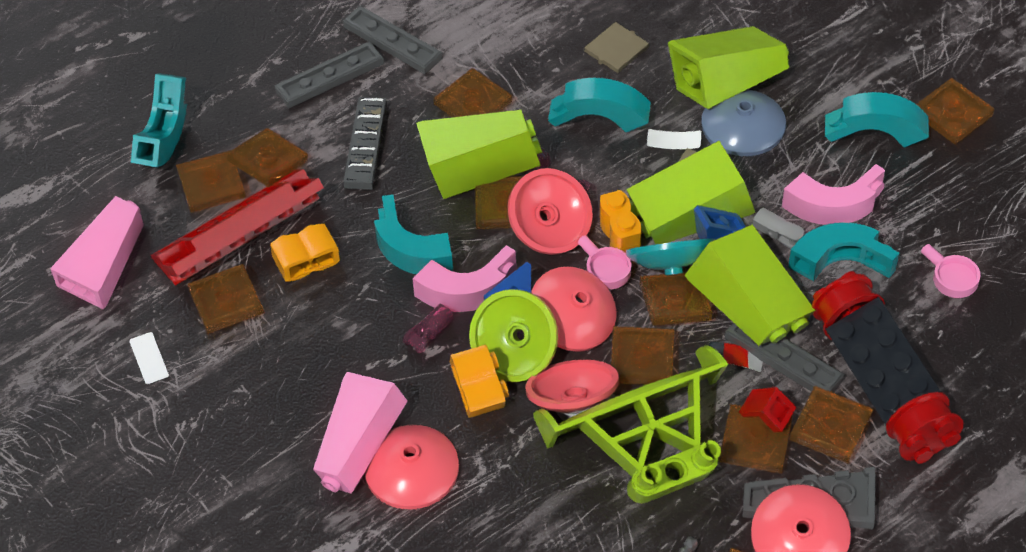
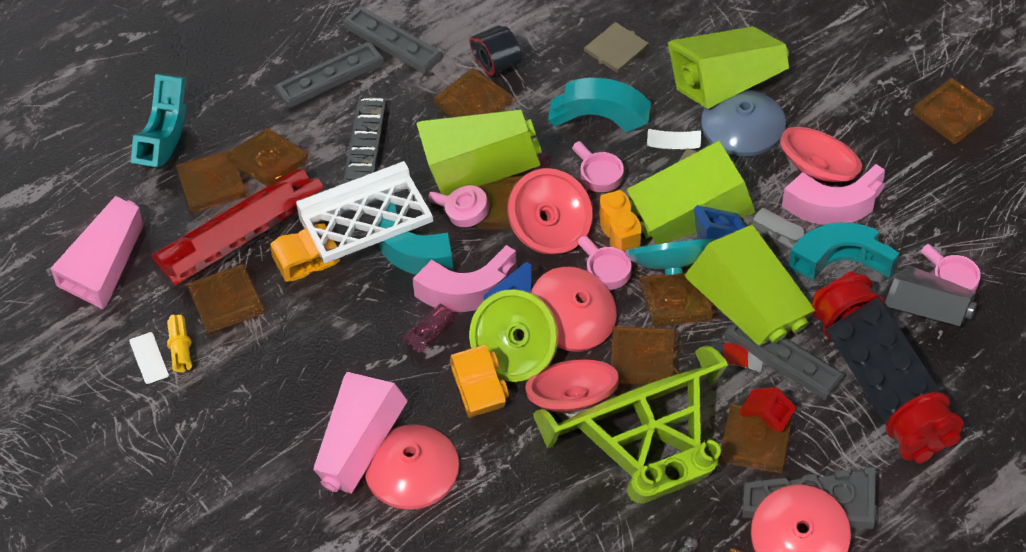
(179, 343): none -> yellow axle
(356, 196): none -> white fence
(464, 205): none -> bright pink piece
(496, 49): none -> black piece
(600, 169): none -> bright pink piece
(820, 155): none -> coral dish
(831, 424): clear orange plate -> none
(878, 112): teal arch -> none
(931, 296): none -> dark grey slope

